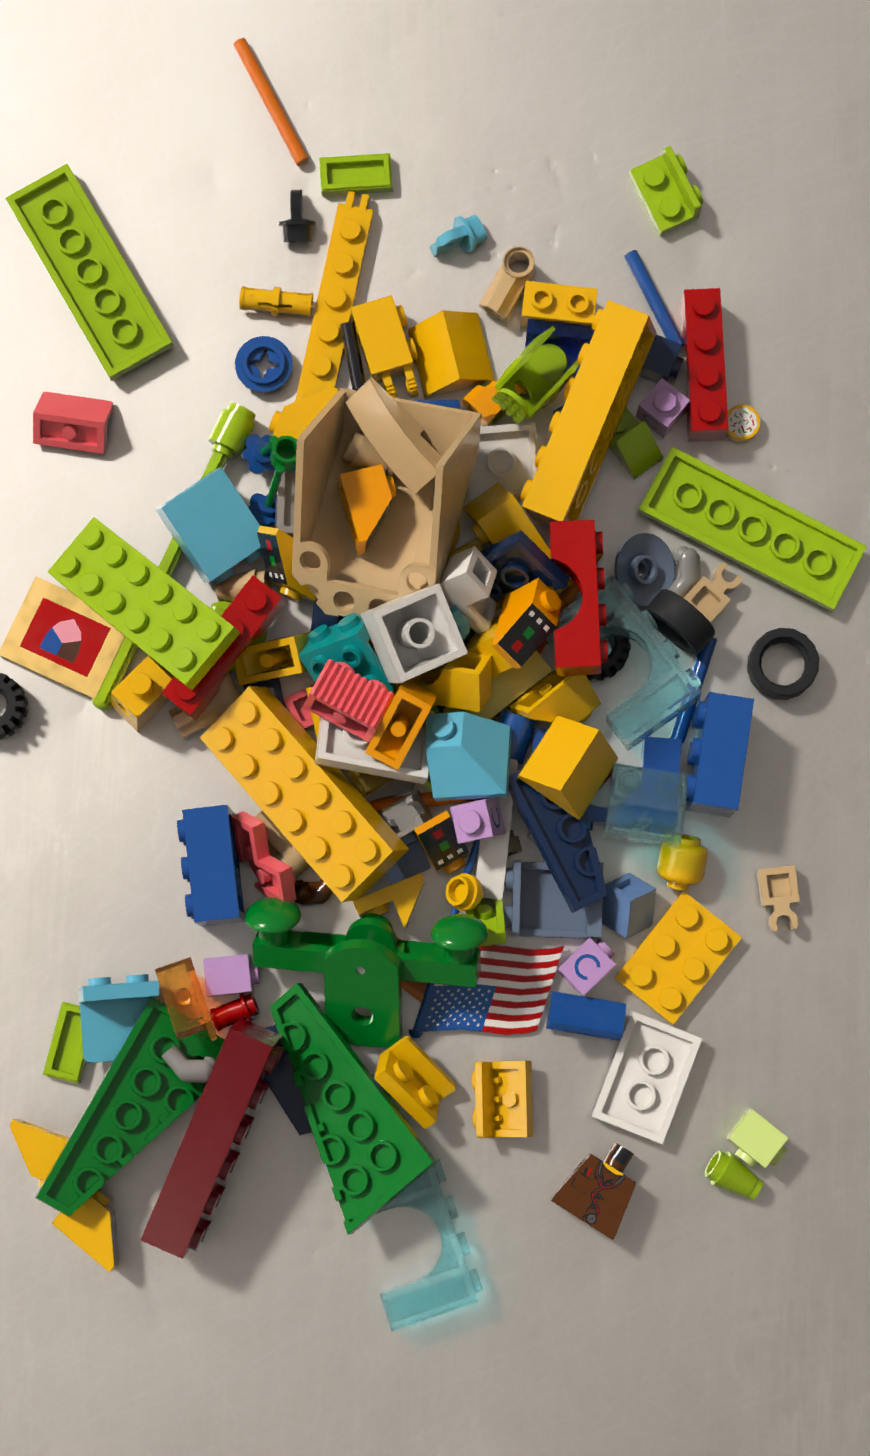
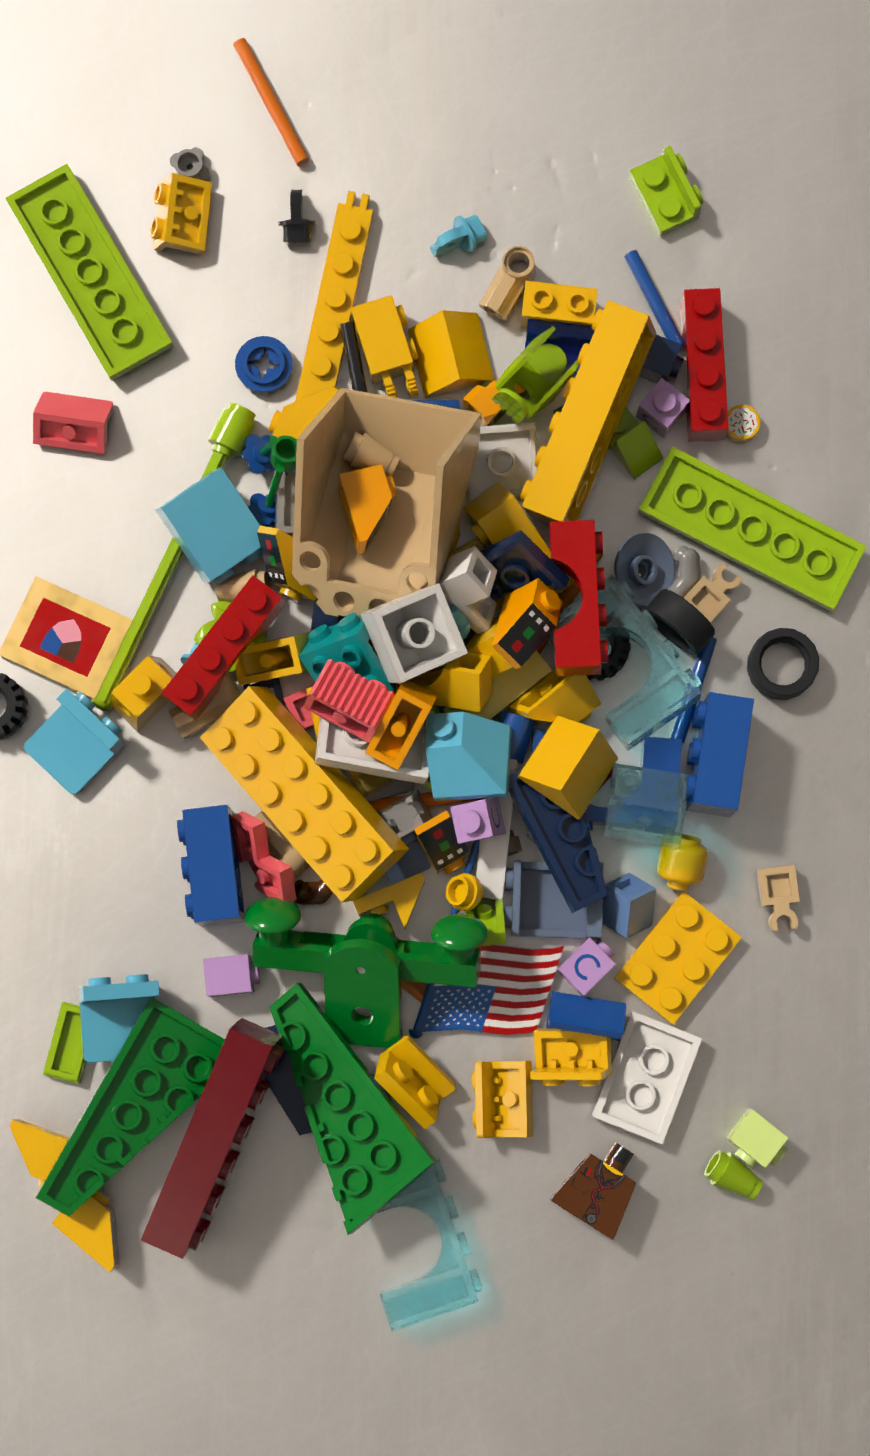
(74, 742): none -> medium azure bracket
(144, 603): lime plate -> none
(181, 214): none -> yellow bracket
(185, 999): clear orange panel -> none
(188, 1070): light grey arm -> none
(190, 156): none -> light grey plate
(231, 1012): red pin -> none
(276, 301): yellow pin -> none
(356, 173): lime tile -> none
(394, 435): tan slope -> none
(570, 1056): none -> yellow bracket

